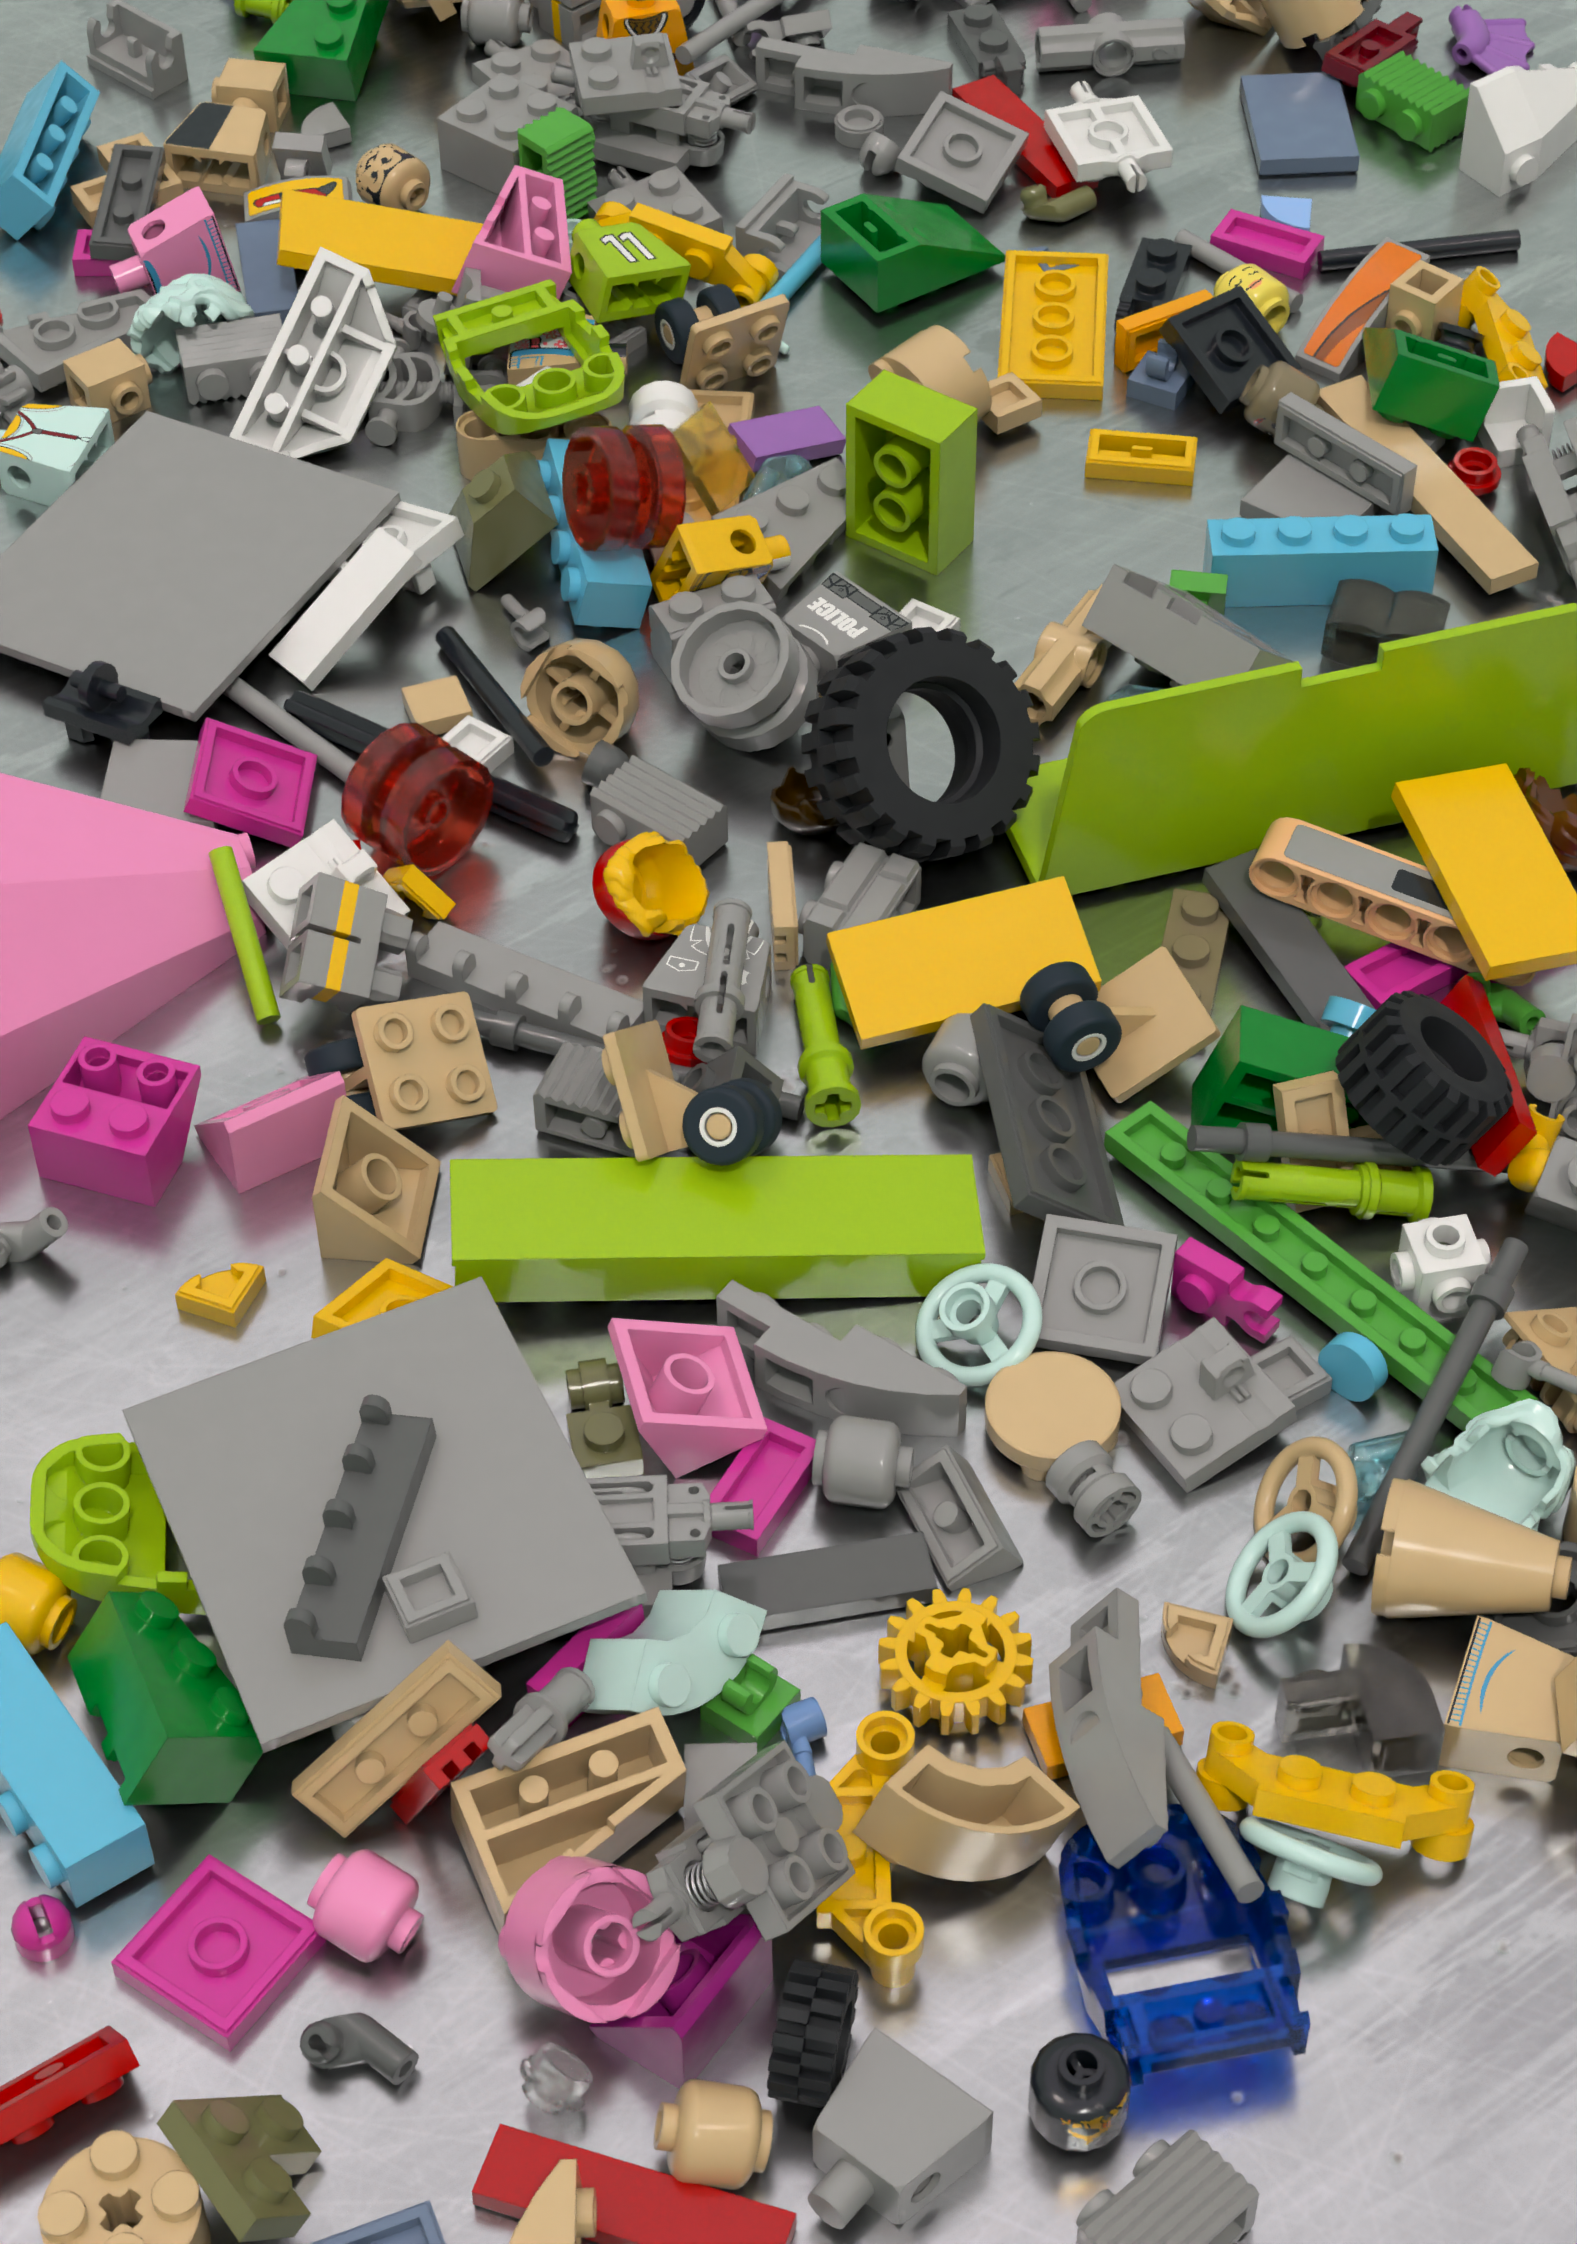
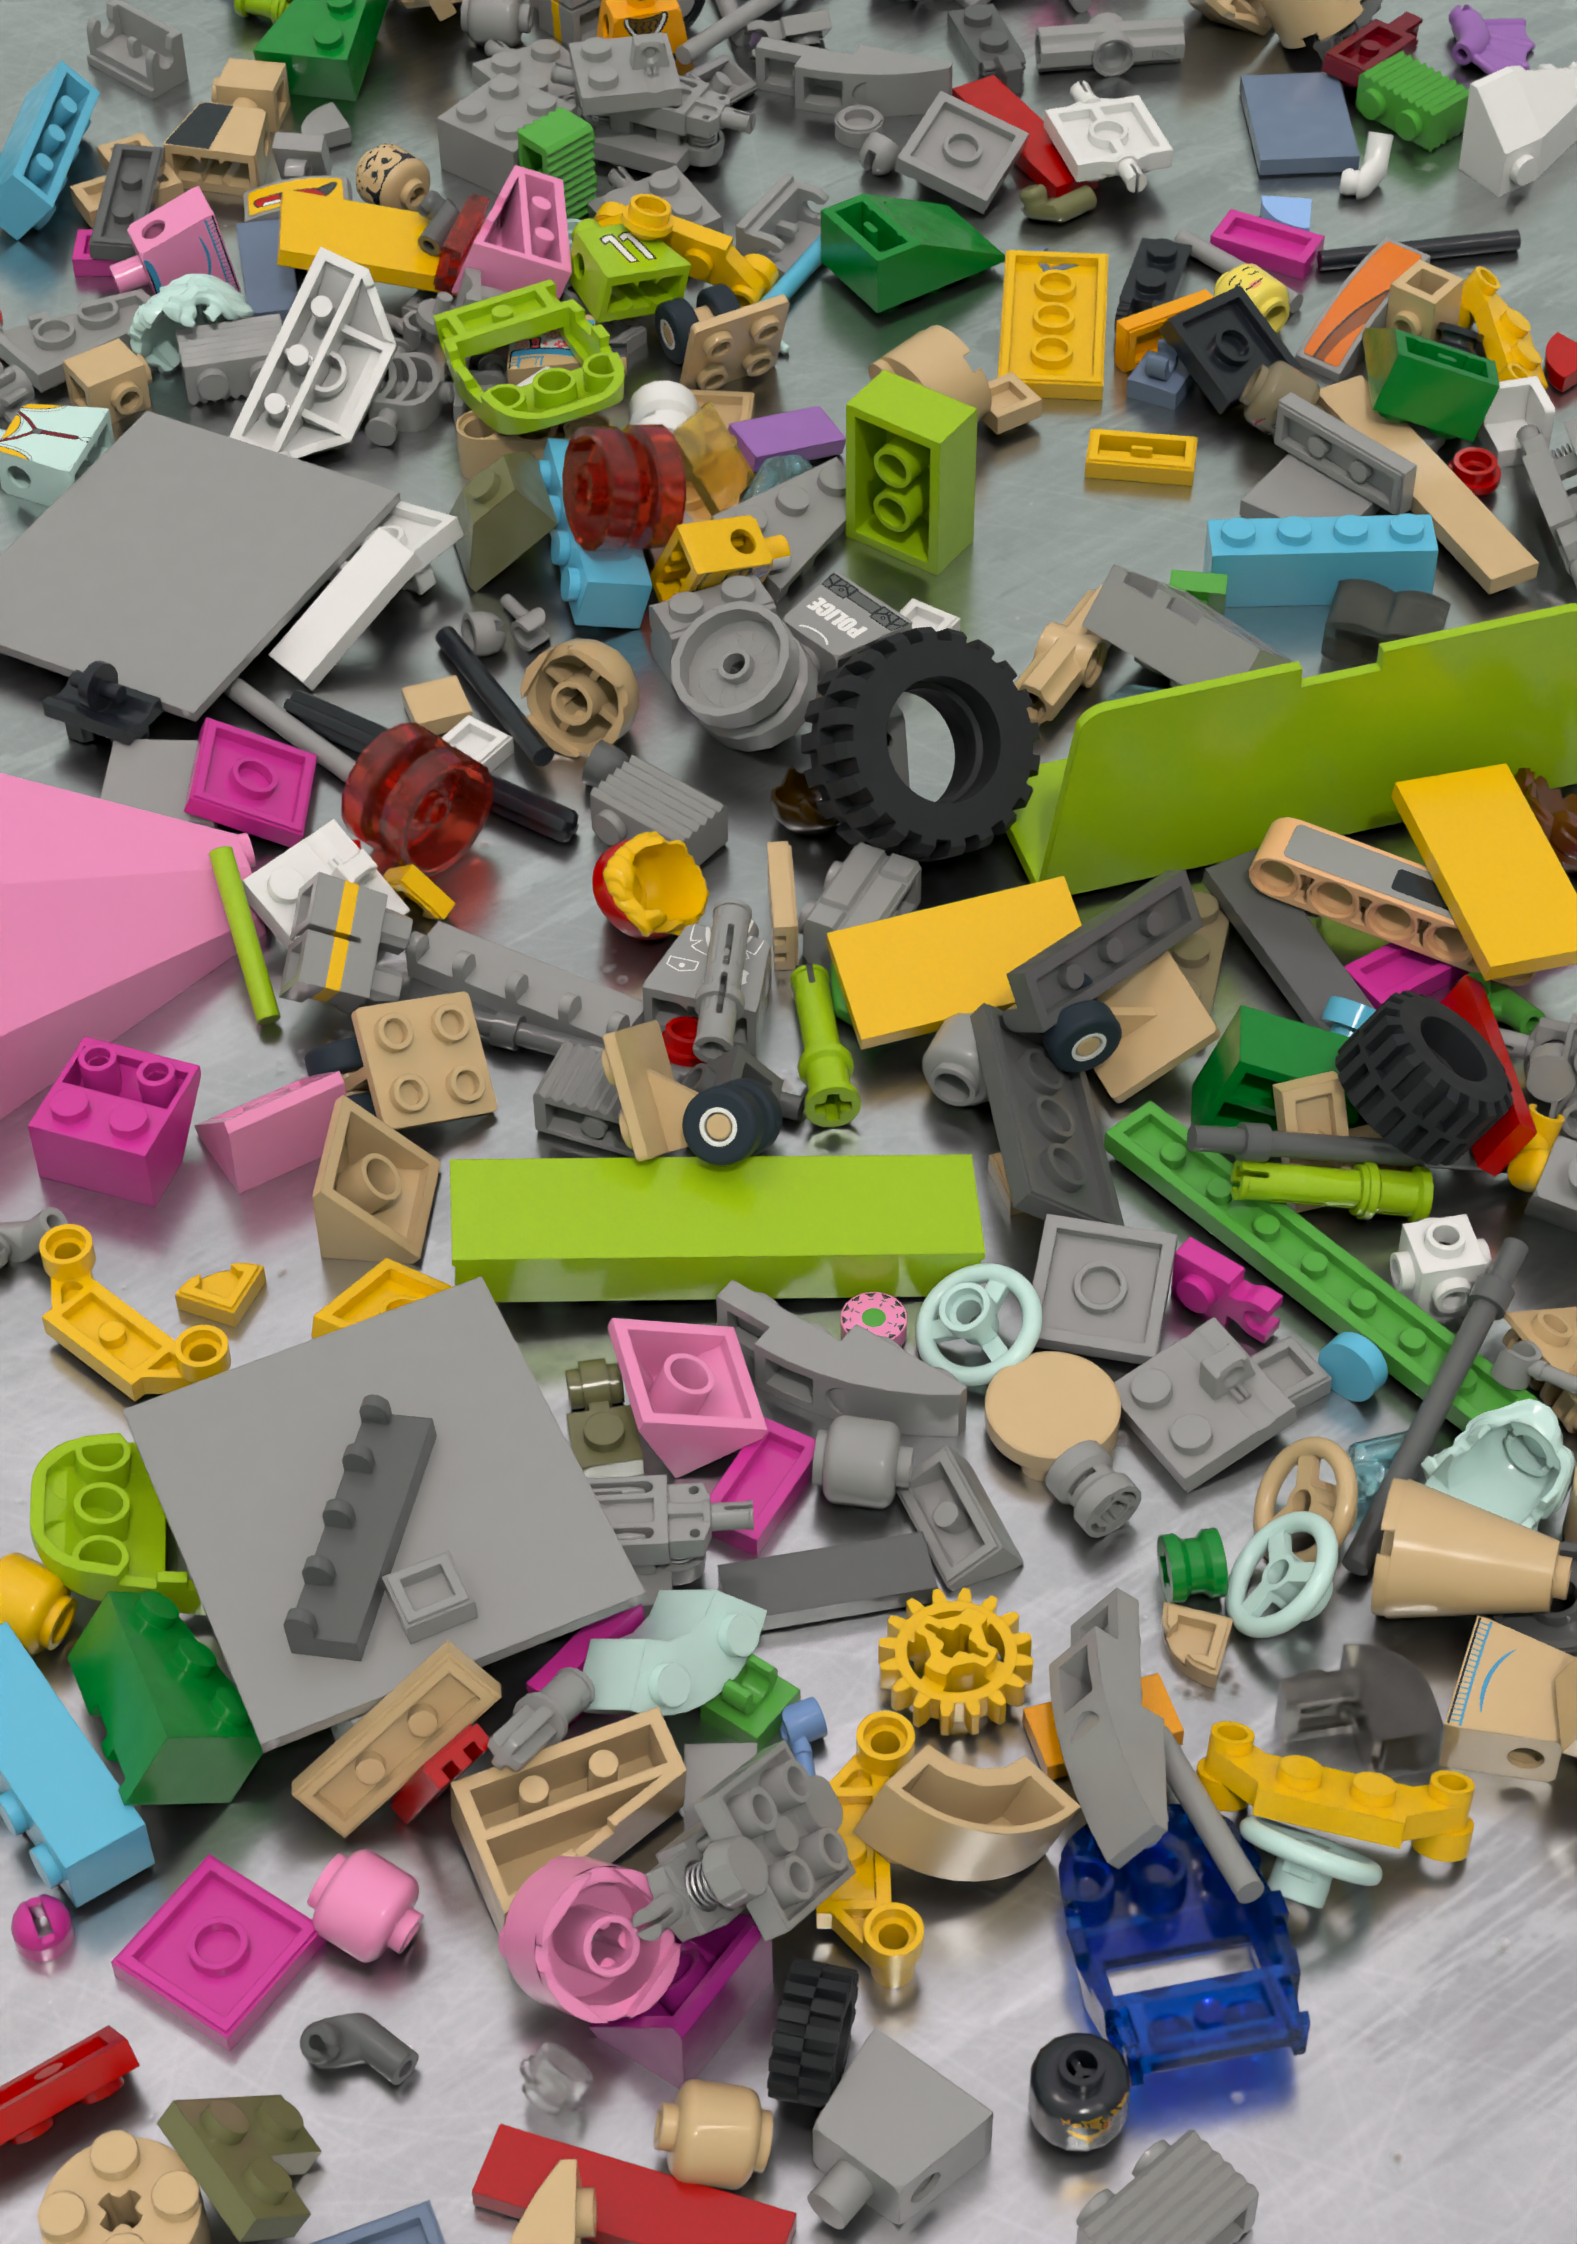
(112, 1334): none -> yellow plate
(442, 217): none -> dark grey arm
(460, 241): none -> clear red tile
(481, 632): none -> light grey hinge
(648, 217): none -> yellow plate
(876, 1313): none -> bright pink tile
(1104, 949): none -> dark grey hinge
(1192, 1565): none -> green wheel
(1374, 167): none -> white arm

